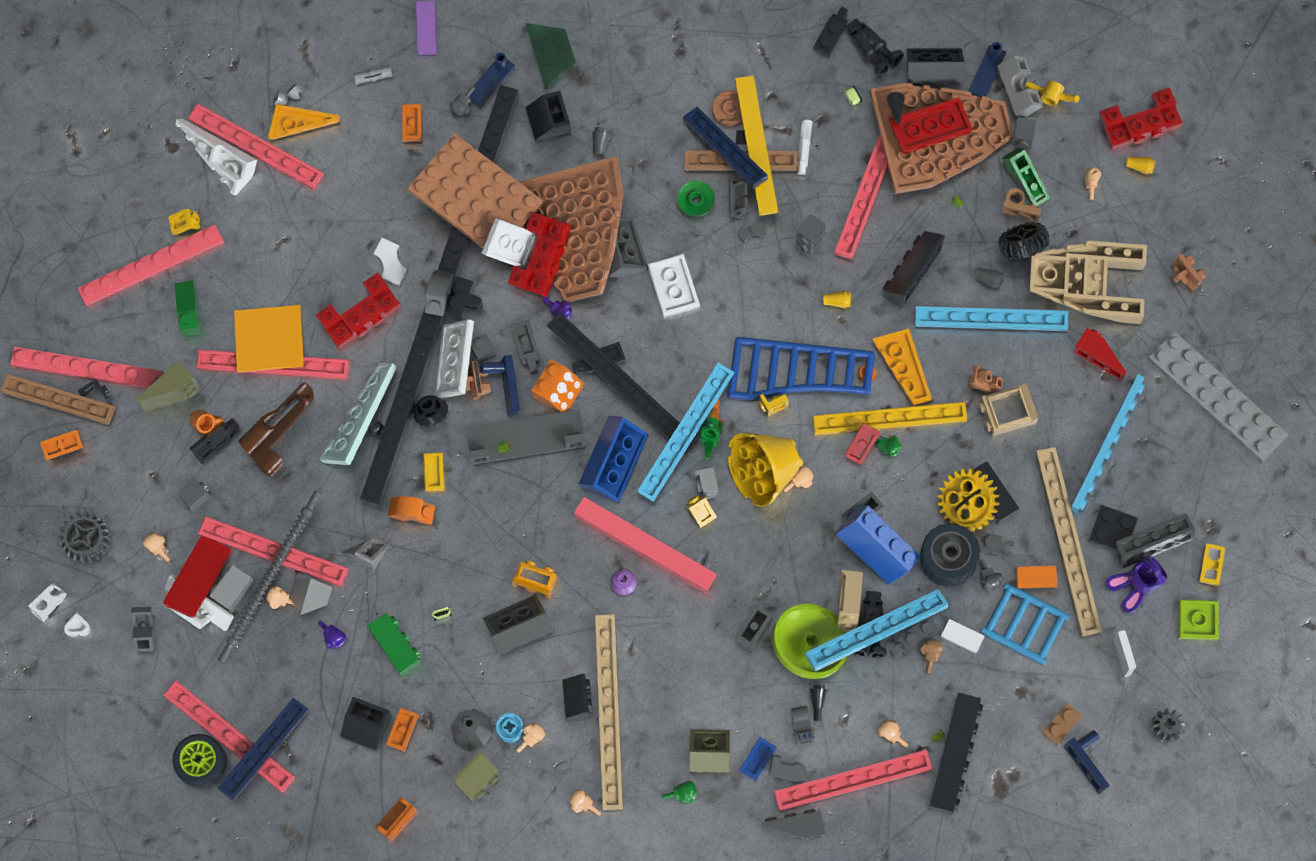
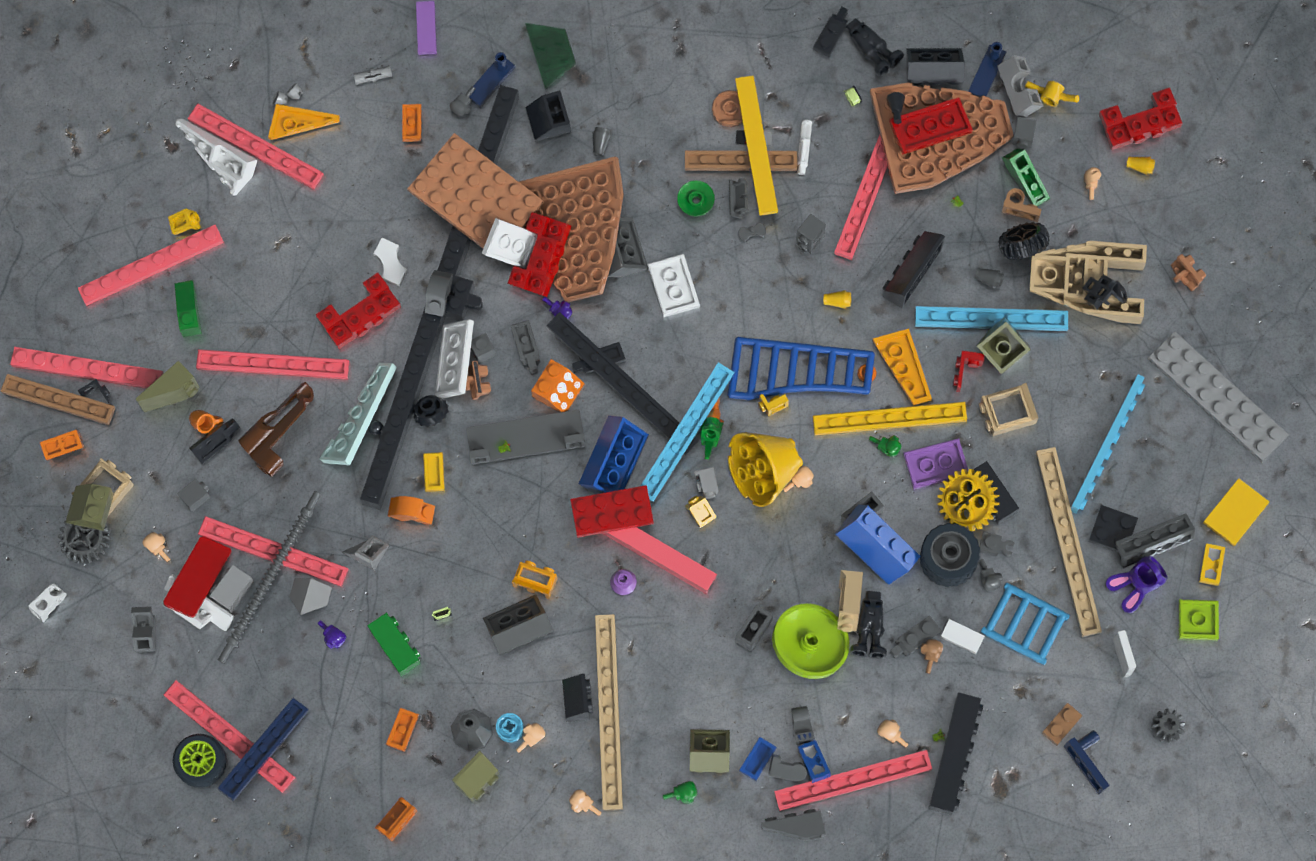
(77, 626): white tile -> none
(90, 506): none -> olive slope
(123, 477): none -> tan window
(268, 338): light orange piece -> none
(277, 596): light nougat piece -> none
(365, 723): black slope -> none
(505, 367): dark blue piece -> none
(612, 511): none -> red plate
(725, 148): dark blue plate -> none
(814, 761): none -> blue piece
(818, 697): black cone -> none
(862, 443): plate -> none
(876, 630): medium azure plate -> none
(934, 463): none -> medium lavender tile
(972, 360): none -> red bracket
(985, 380): nougat hips -> none
(1003, 345): none -> olive slope
(1036, 577): orange hinge -> none
(1097, 351): red slope -> none
(1110, 288): none -> black piece
(1236, 512): none -> yellow tile

